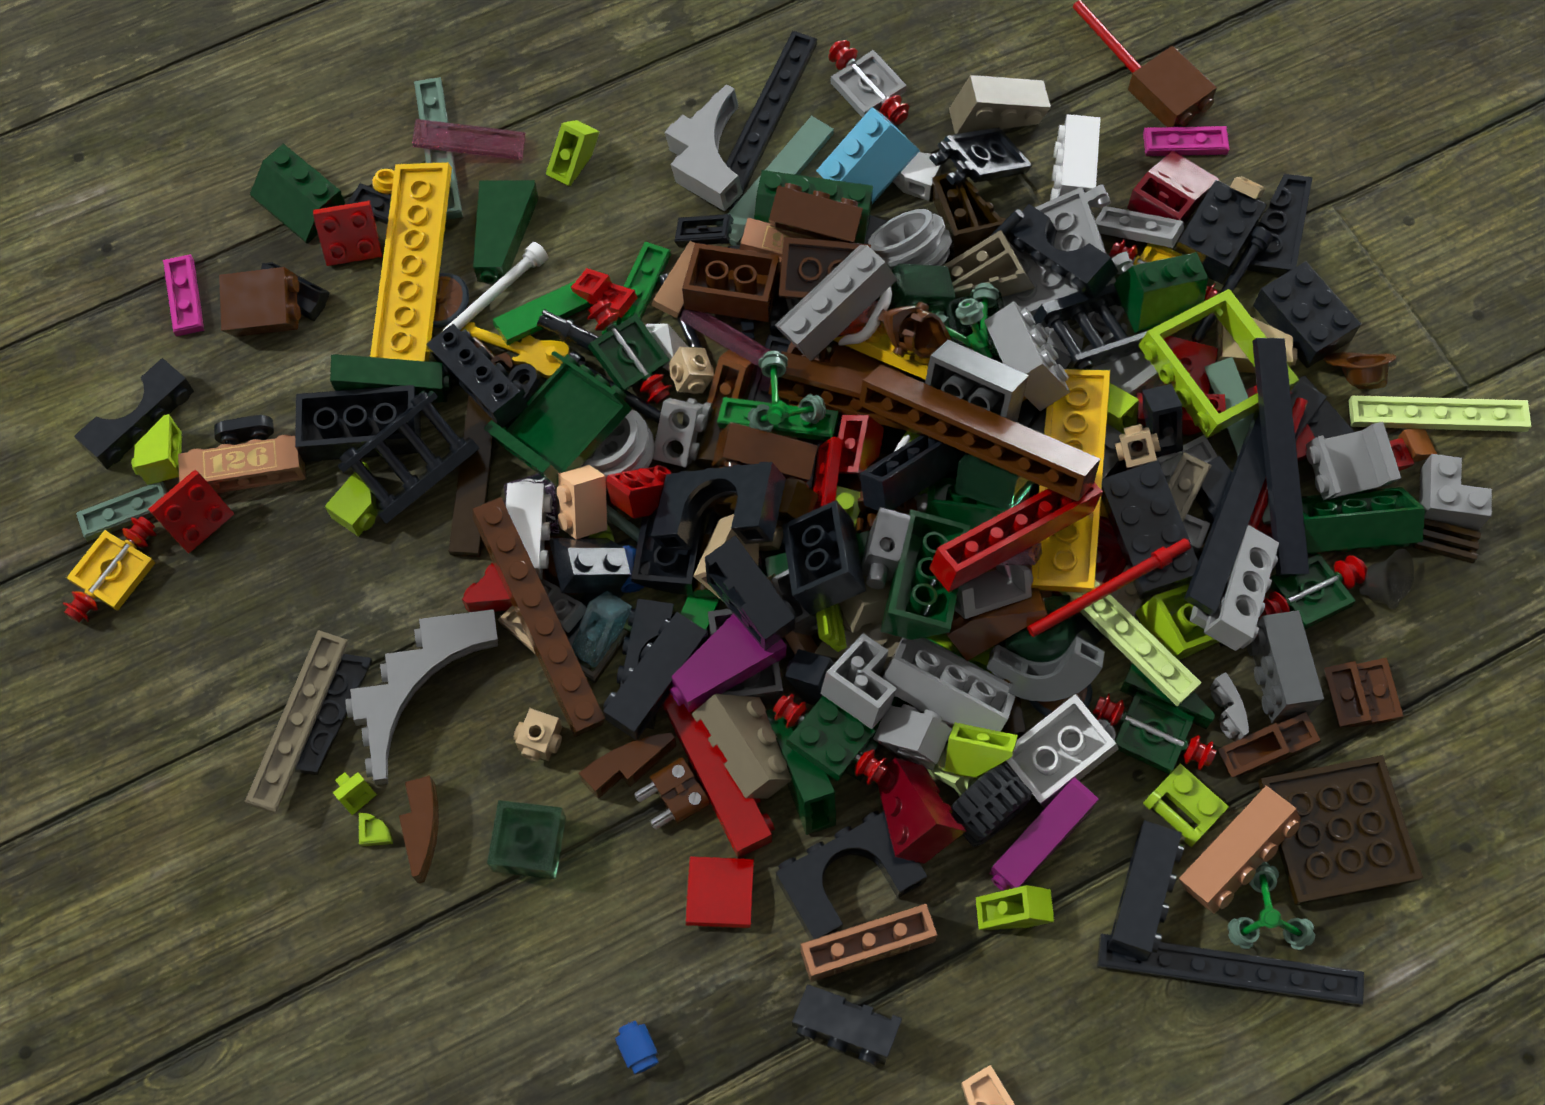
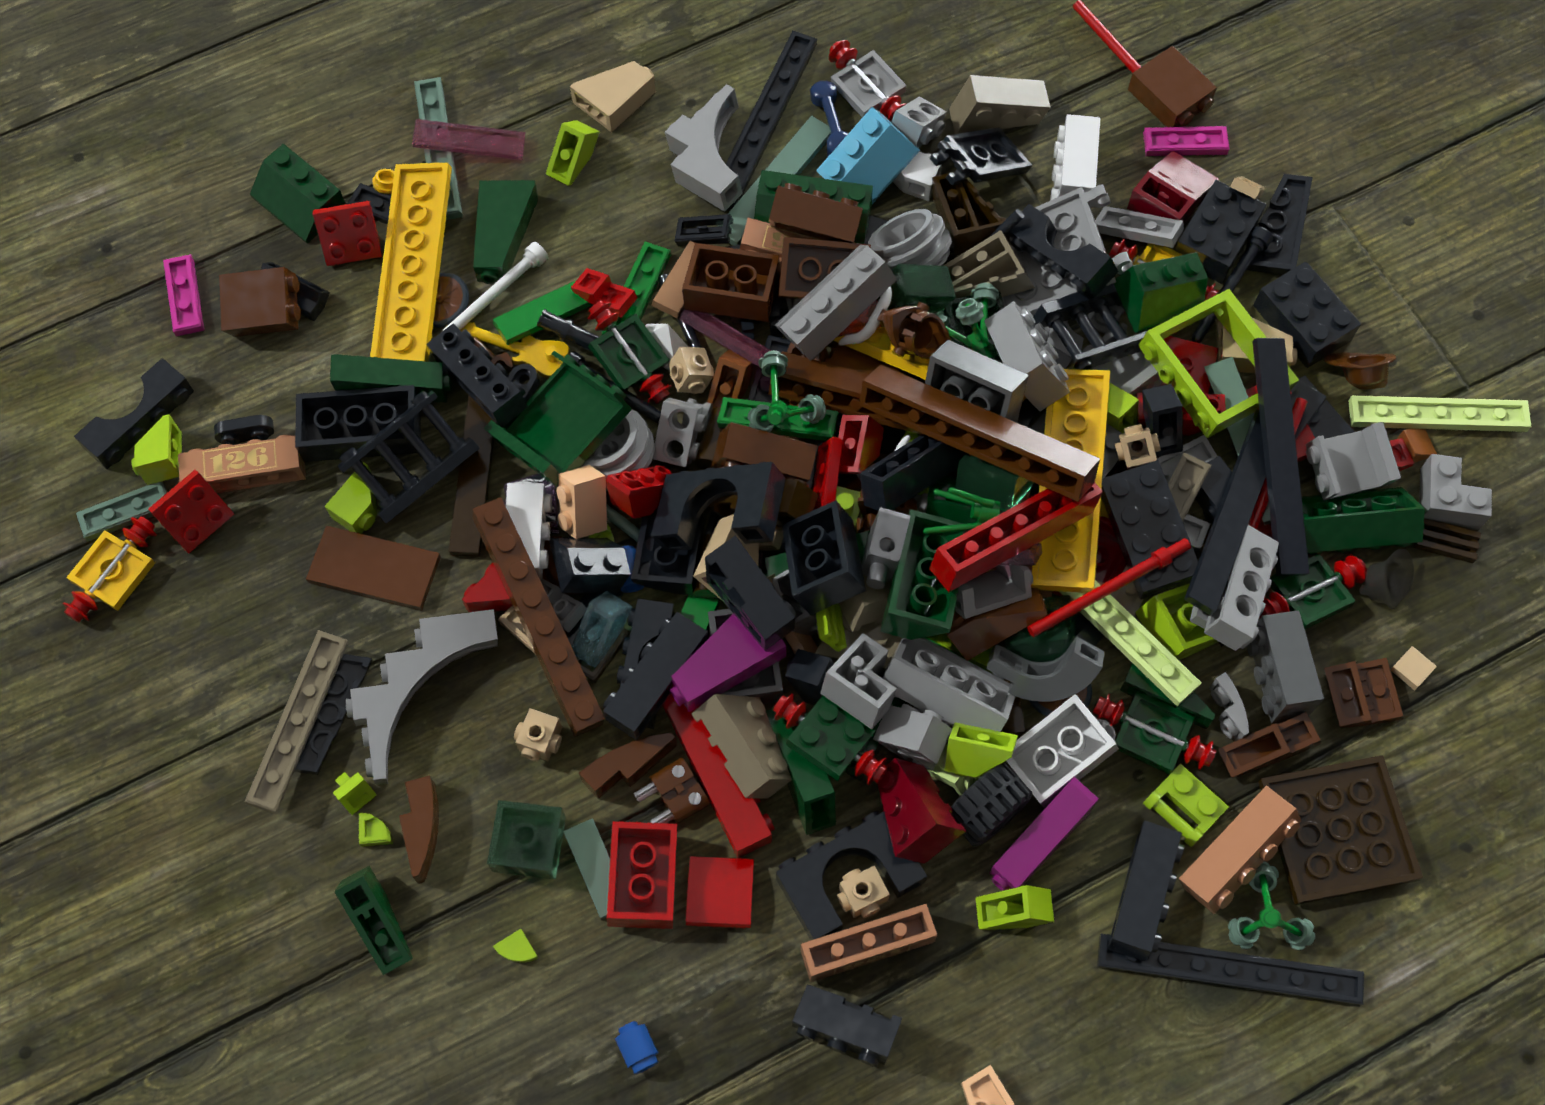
(373, 568): none -> reddish brown tile
(374, 919): none -> dark green slope
(516, 948): none -> lime tile
(592, 861): none -> sand green tile
(614, 93): none -> tan slope
(642, 875): none -> red brick
(824, 95): none -> dark blue piece
(867, 882): none -> tan brick
(919, 121): none -> light grey brick
(981, 510): none -> green plant
(1413, 668): none -> tan tile

